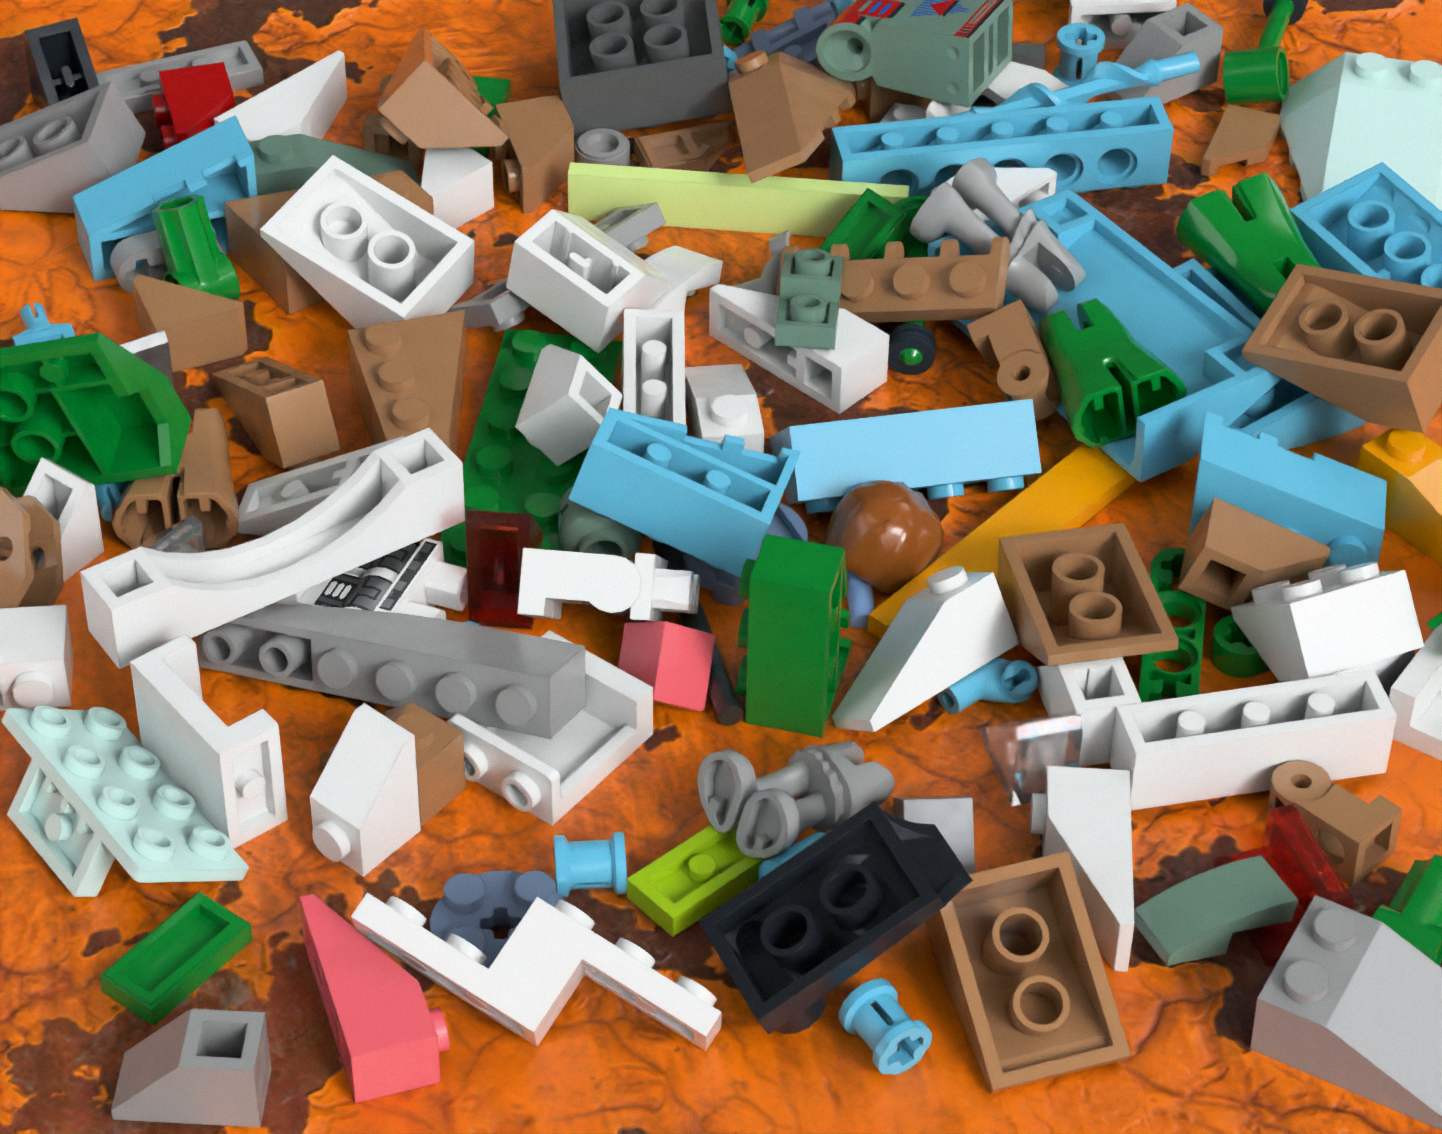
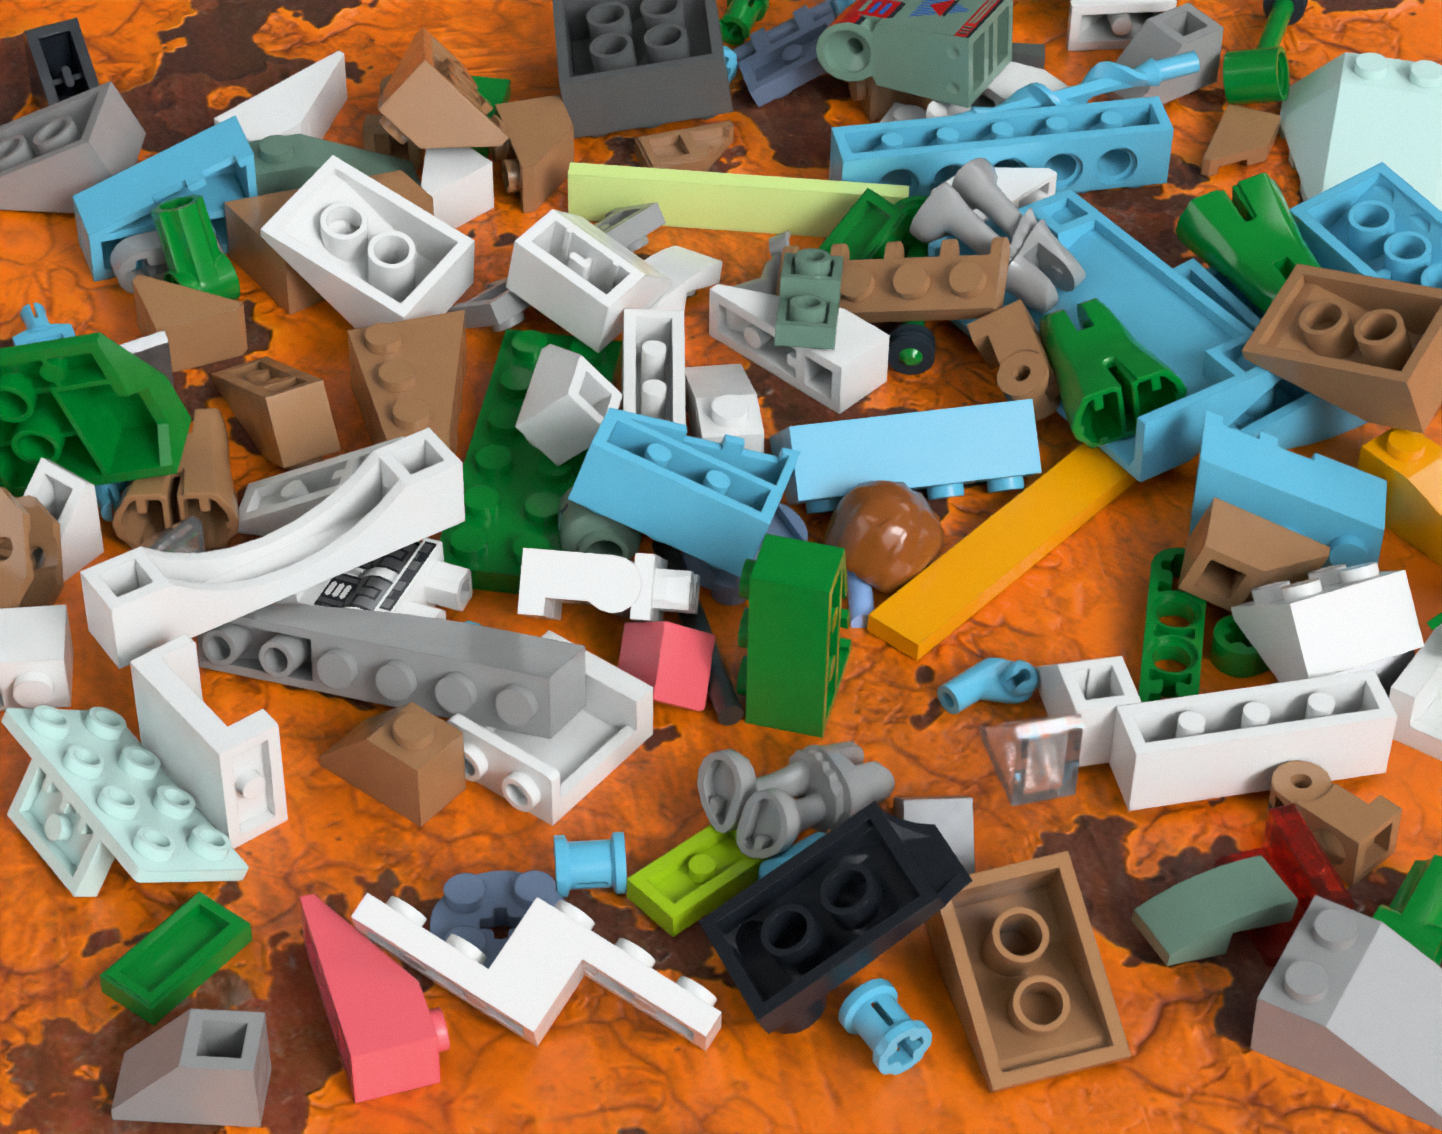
(141, 80): light grey tile -> none
(190, 101): red slope -> none
(367, 793): white slope -> none
(495, 563): clear red slope -> none
(602, 147): light grey tile -> none
(783, 109): medium nougat wedge -> none
(928, 647): white slope -> none
(1077, 57): medium azure bush -> none
(1081, 595): medium nougat slope -> none
(1091, 819): white slope -> none

